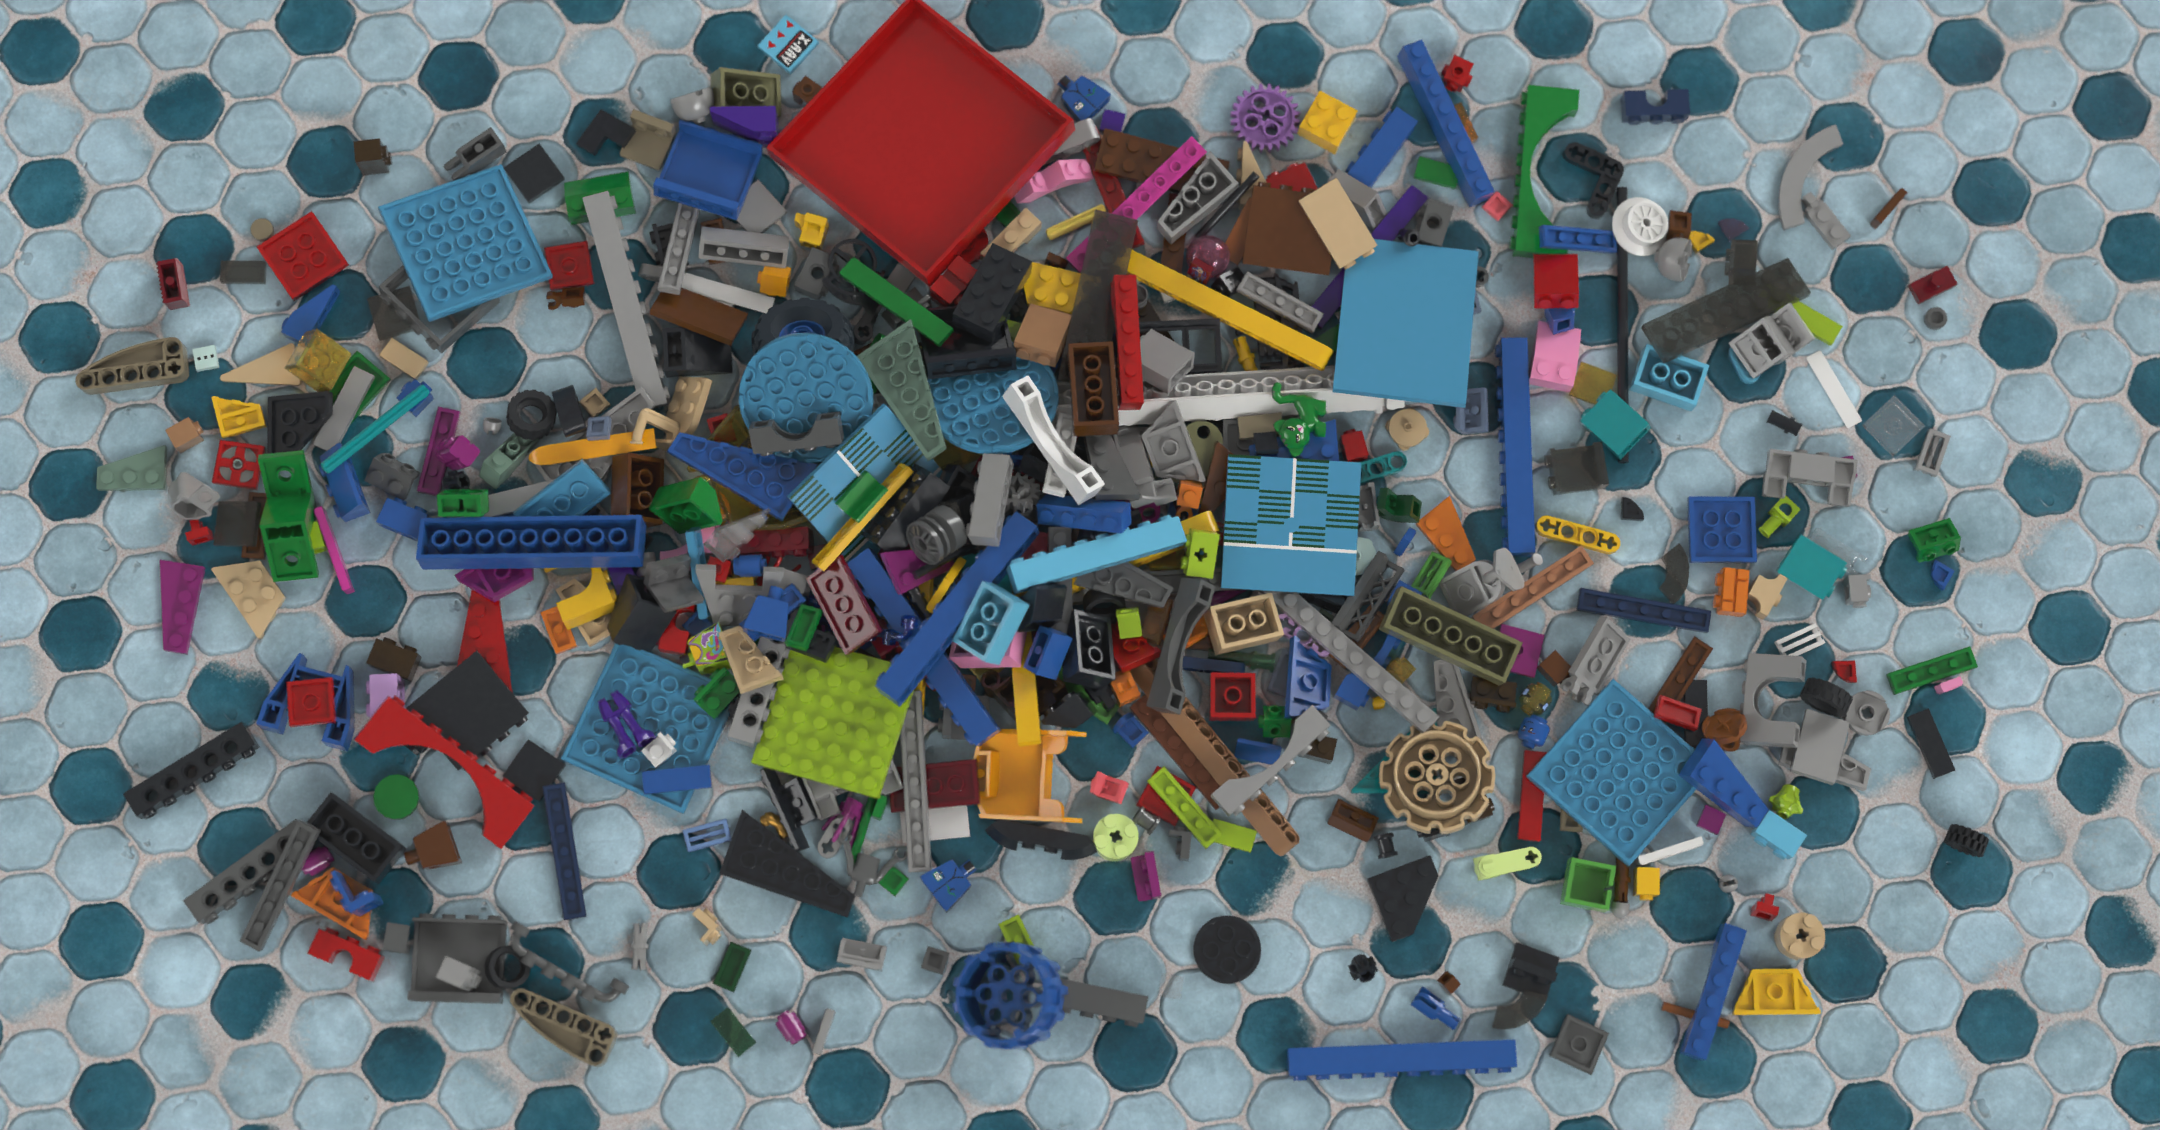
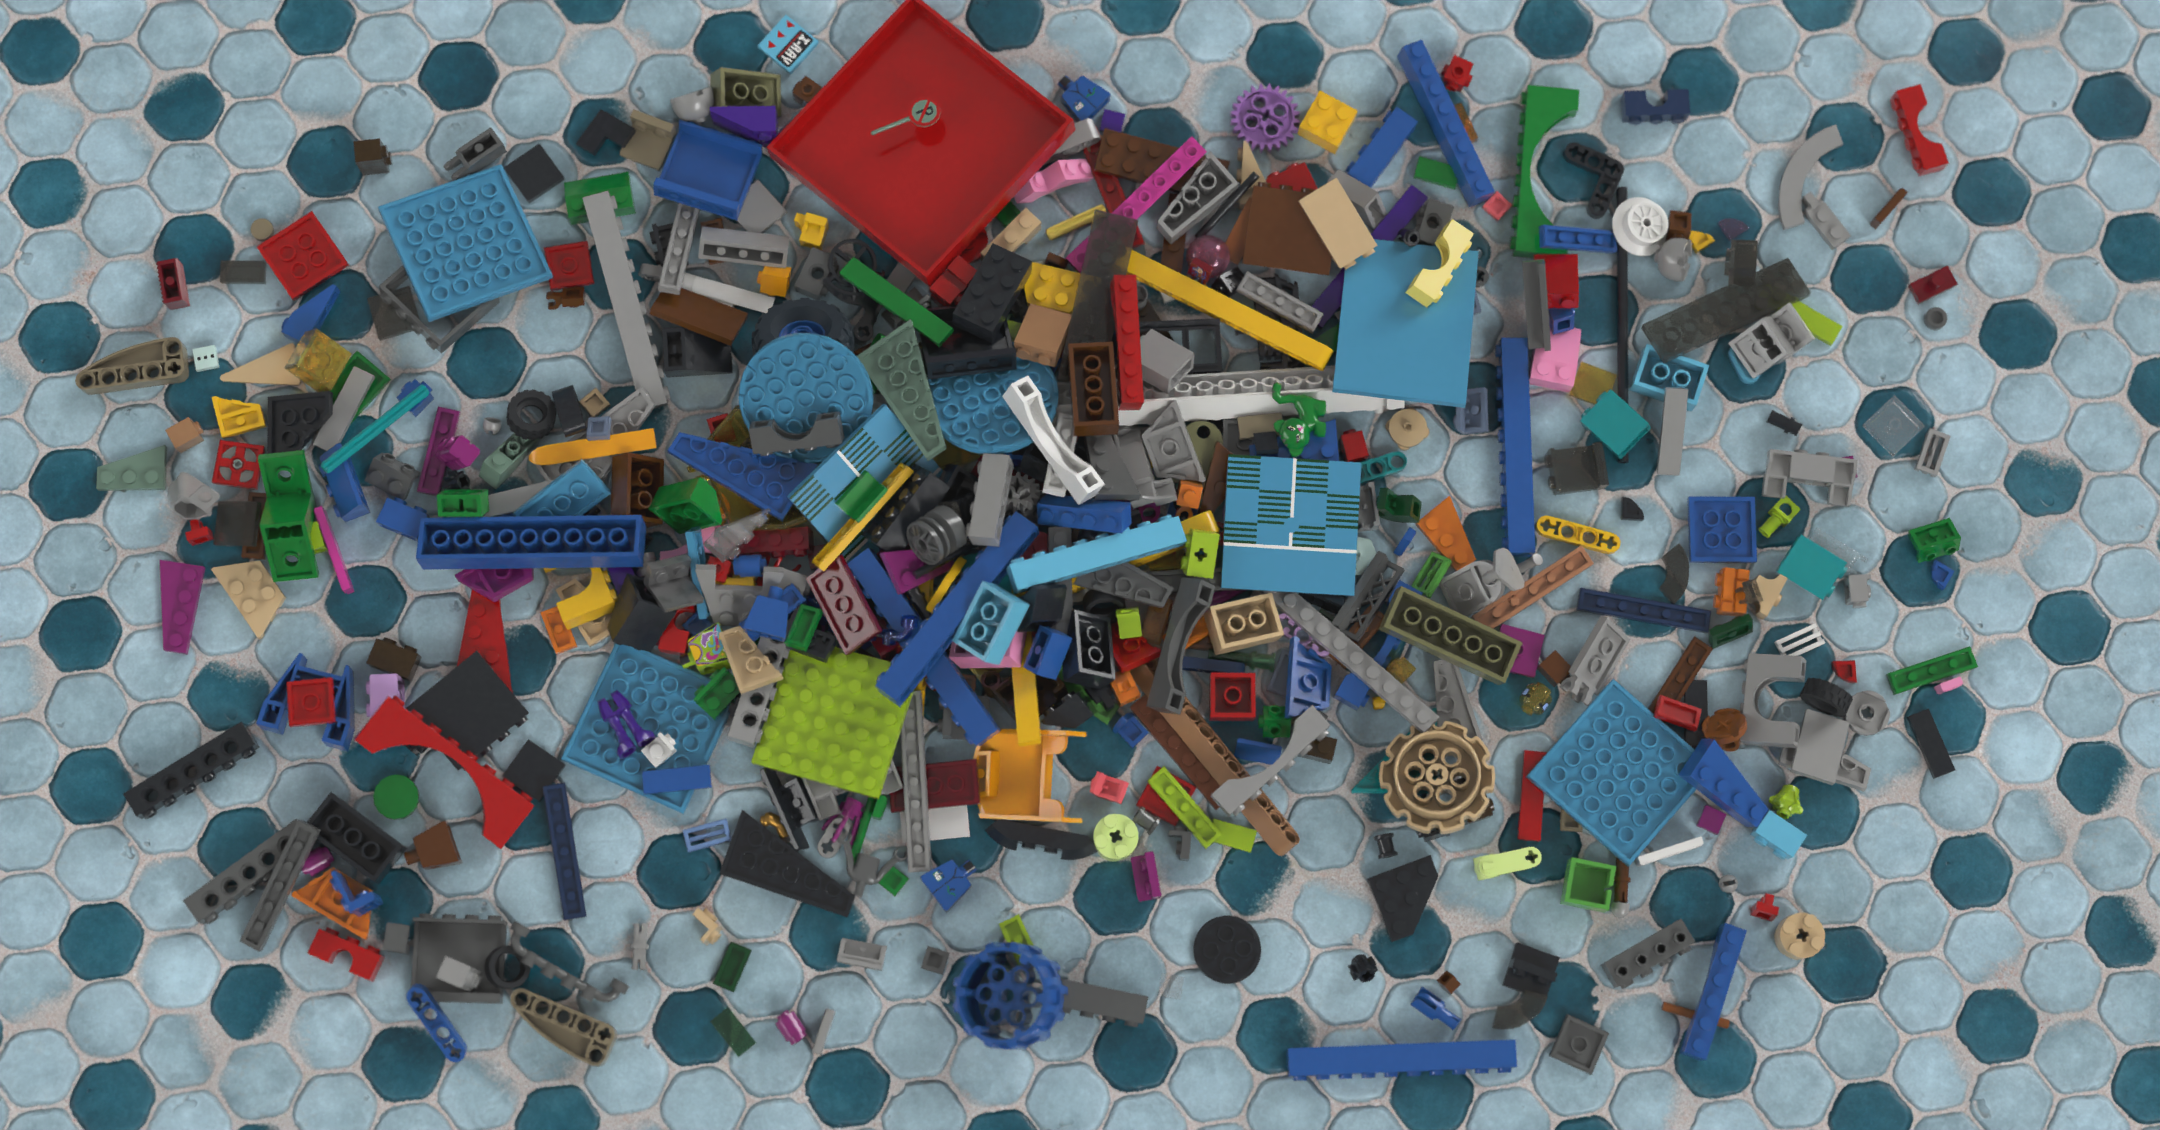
(403, 358): tan tile -> none
(433, 1024): none -> blue beam
(682, 414): tan plate -> none
(922, 112): none -> piece
(1245, 358): yellow pin -> none
(1352, 820): reddish brown slope -> none
(1451, 243): none -> light yellow arch
(1487, 694): dark brown bracket -> none
(1533, 731): blue head -> none
(1536, 304): none -> dark grey fence
(1646, 883): yellow brick -> none
(1648, 953): none -> dark grey brick
(1672, 431): none -> light grey tile
(1730, 630): none -> dark green plate
(1751, 591): none -> clear smoke tile
(1775, 994): yellow wing -> none
(1833, 389): white sticker -> none
(1926, 155): none -> red arch
(1966, 840): black tyre -> none

